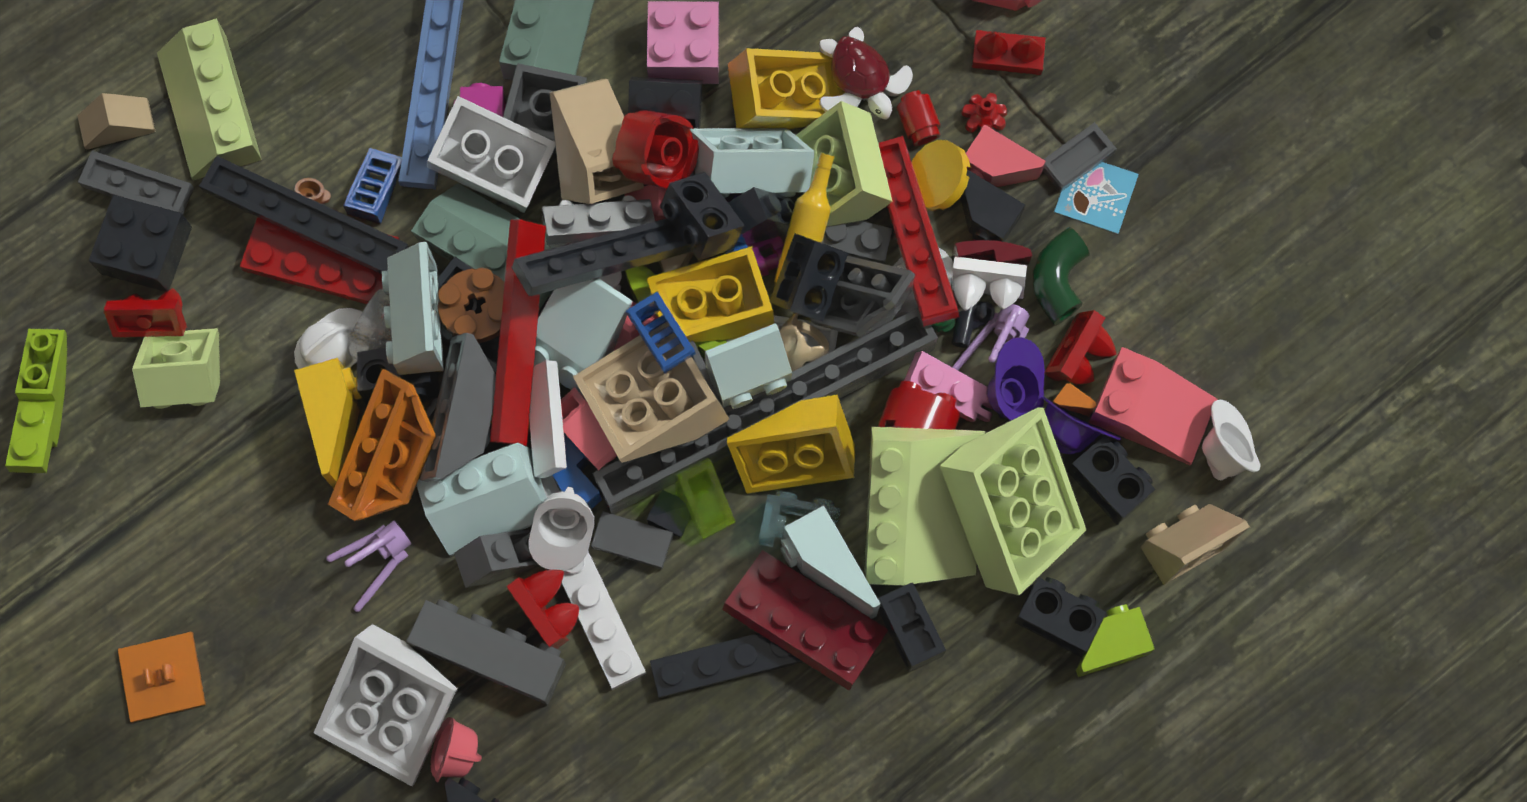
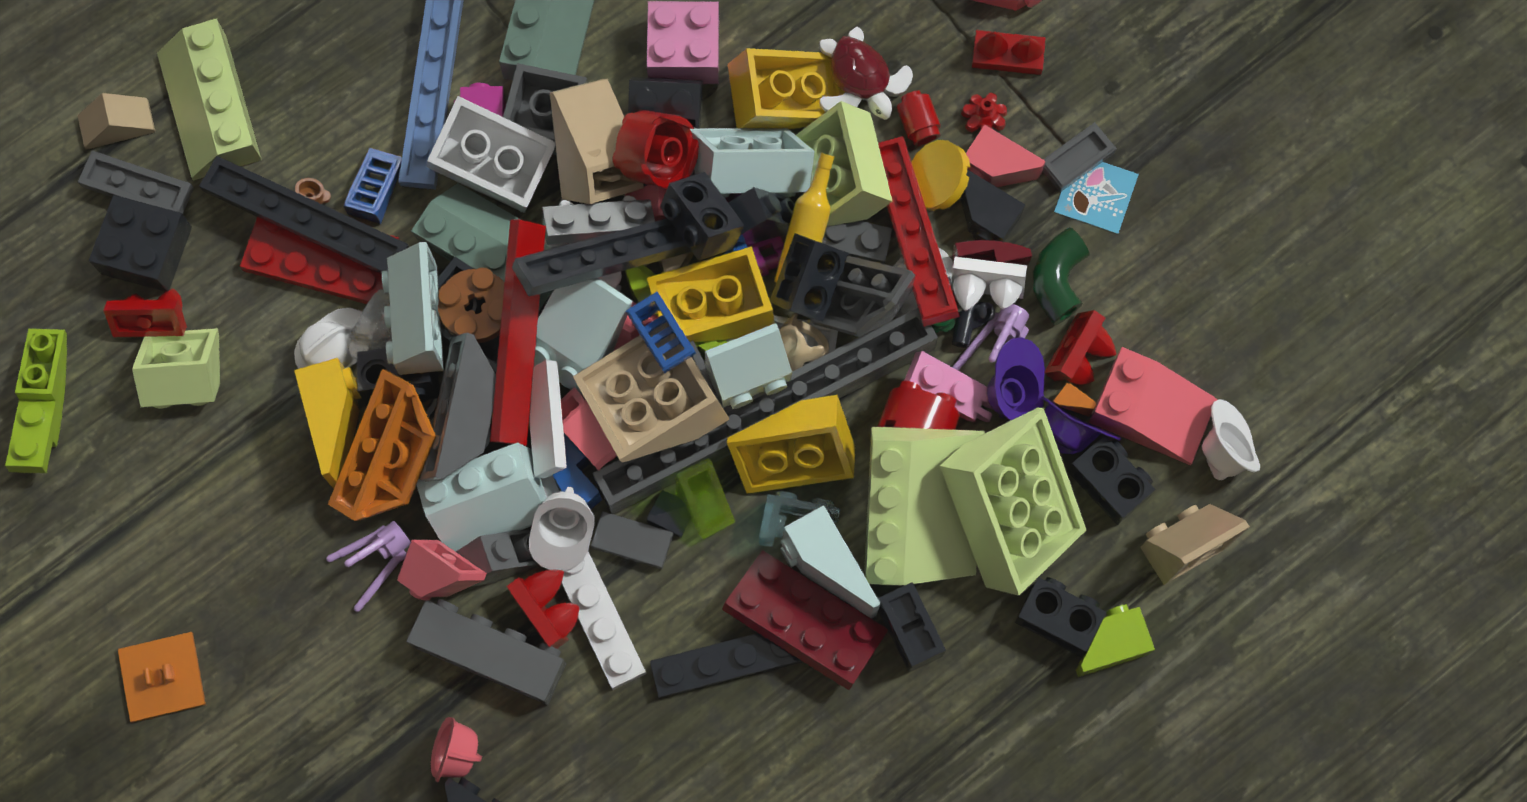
(386, 704): white slope -> none
(436, 570): none -> coral slope

